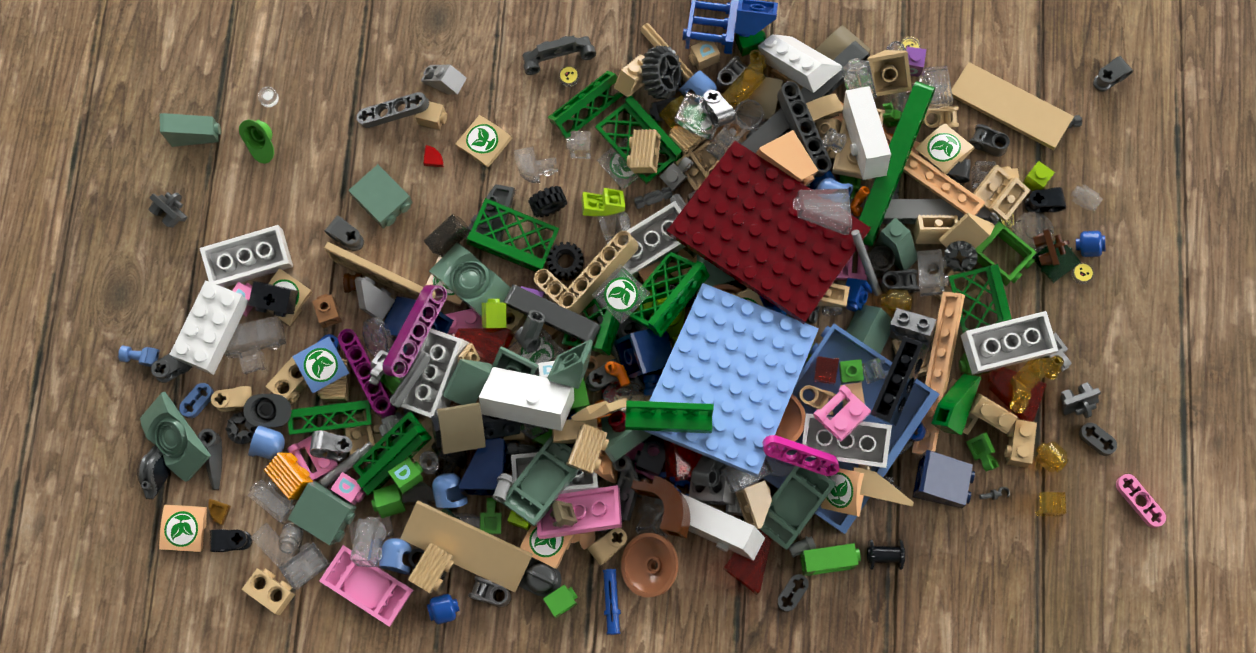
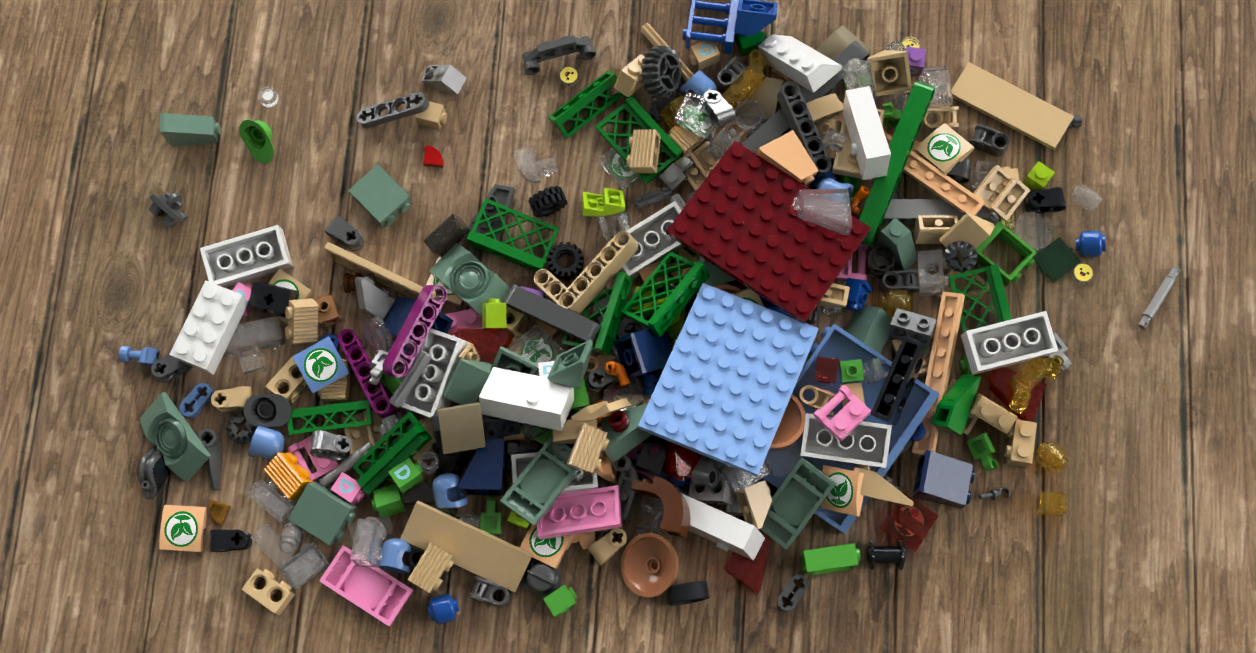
(302, 321): none -> tan brick
(483, 141): slope -> none
(502, 487): light grey pin -> none
(529, 334): dark grey piece -> none
(563, 513): dark tan tile -> none
(579, 144): clear brick -> none
(611, 604): blue pin -> none
(621, 294): slope -> none
(669, 416): green fence -> none
(688, 593): none -> black tyre
(802, 453): dark pink beam -> none
(805, 544): light grey pin -> none
(866, 262): light grey bar -> none
(909, 523): none -> clear red slope
(1046, 239): reddish brown hips -> none
(1080, 403): dark grey hips -> none
(1100, 435): dark grey beam -> none
(1111, 74): dark grey piece -> none
(1146, 517): bright pink beam -> none
(1159, 297): none -> light grey piece

